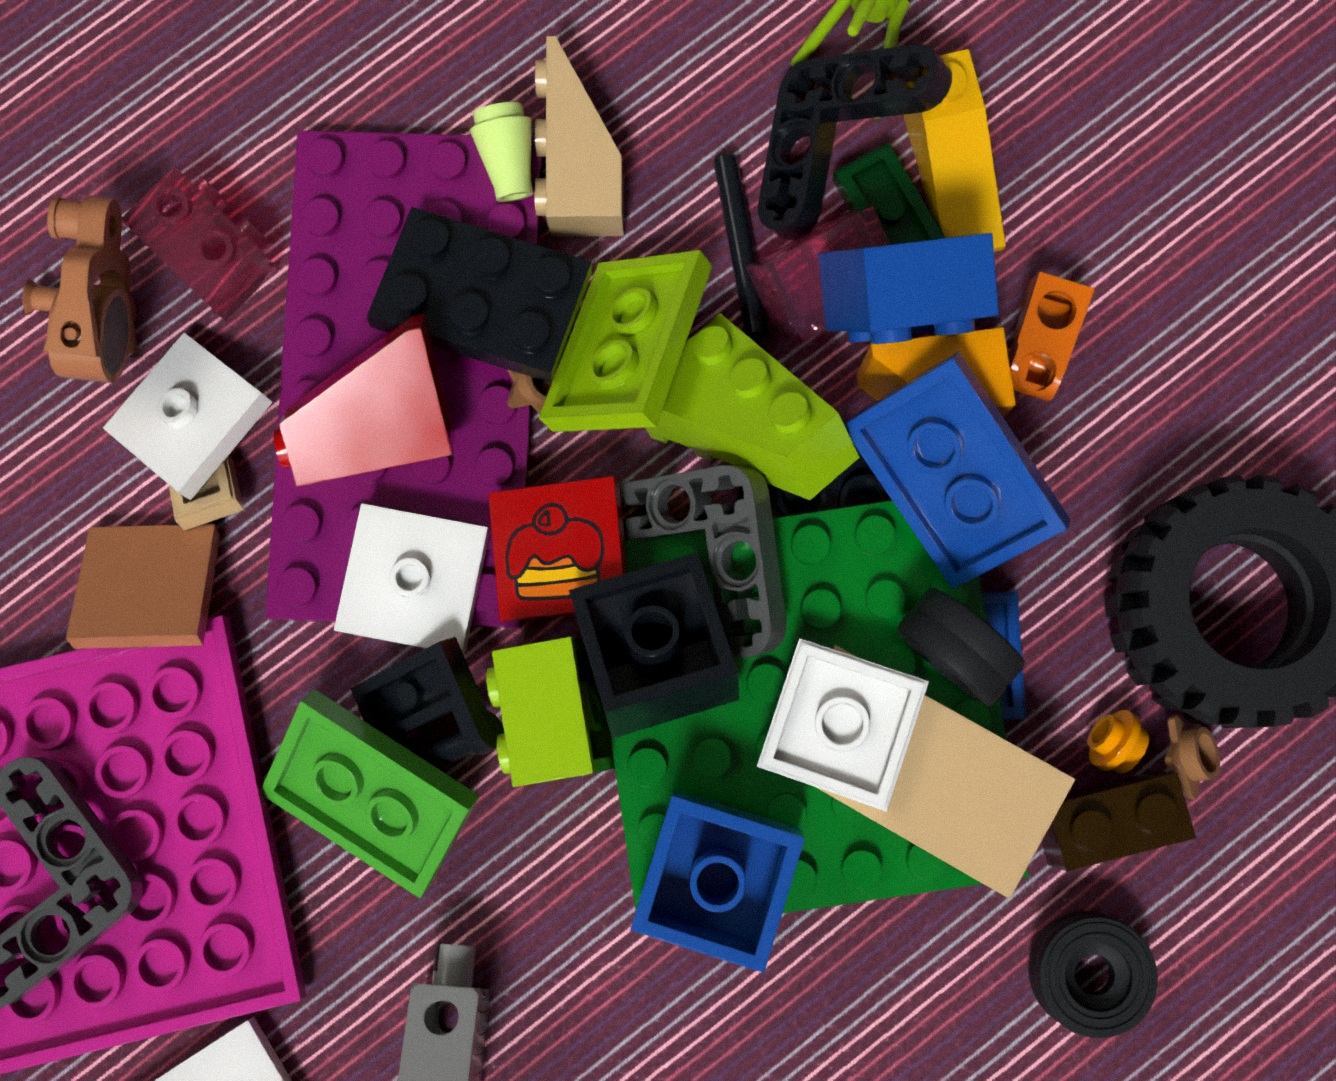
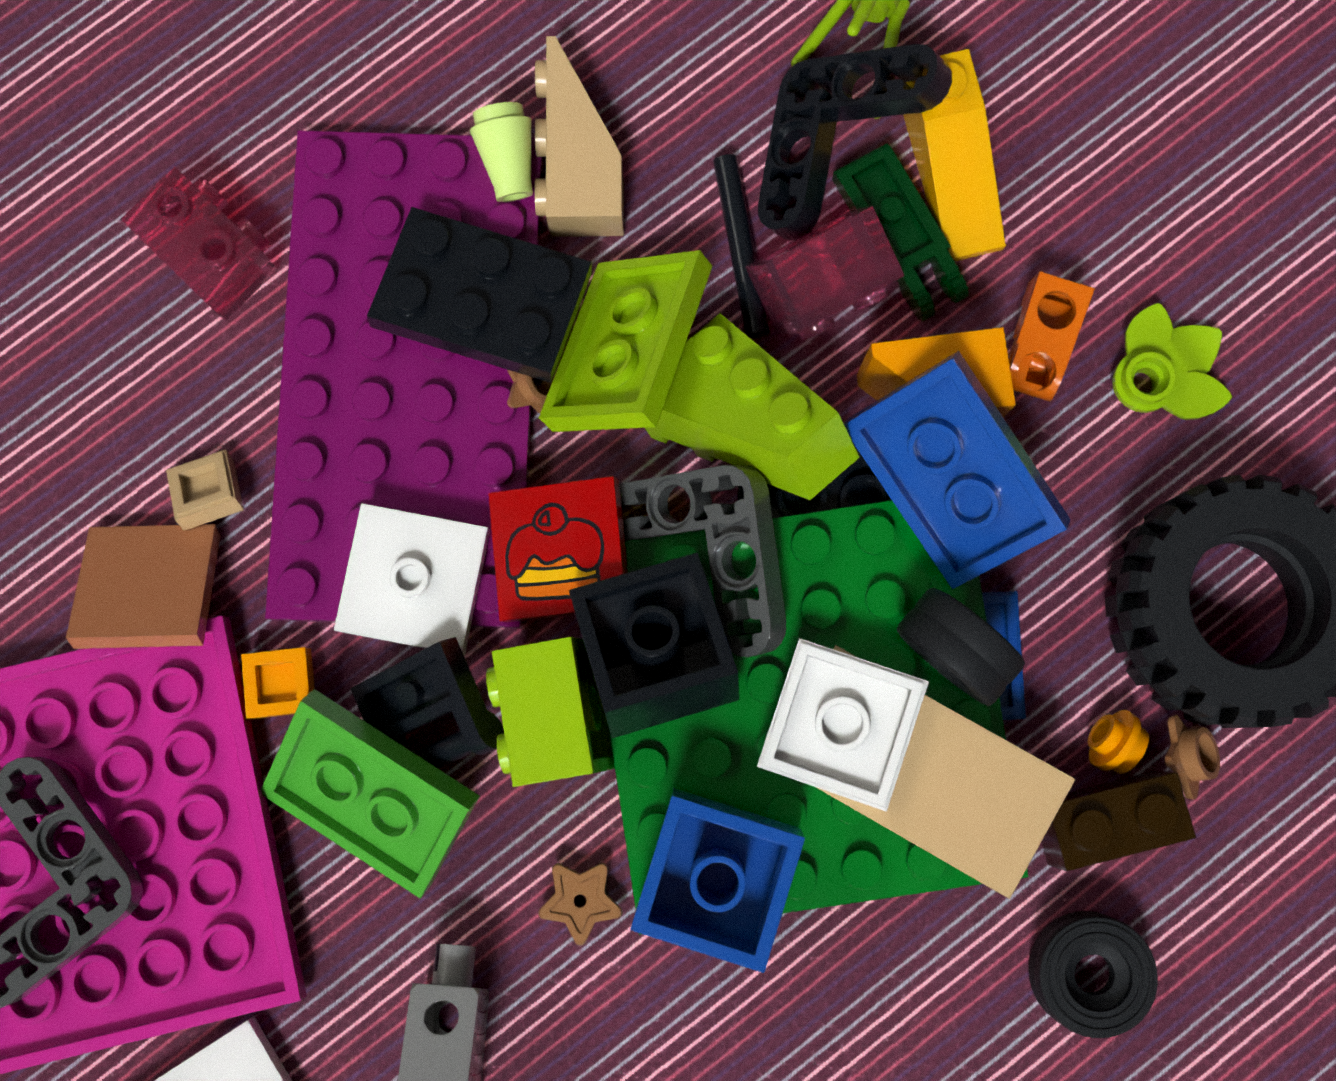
(87, 323): nougat piece -> none
(187, 416): white plate -> none
(276, 681): none -> light orange plate
(370, 413): slope -> none
(597, 907): none -> medium nougat plate
(909, 288): blue brick -> none
(1175, 364): none -> lime plate

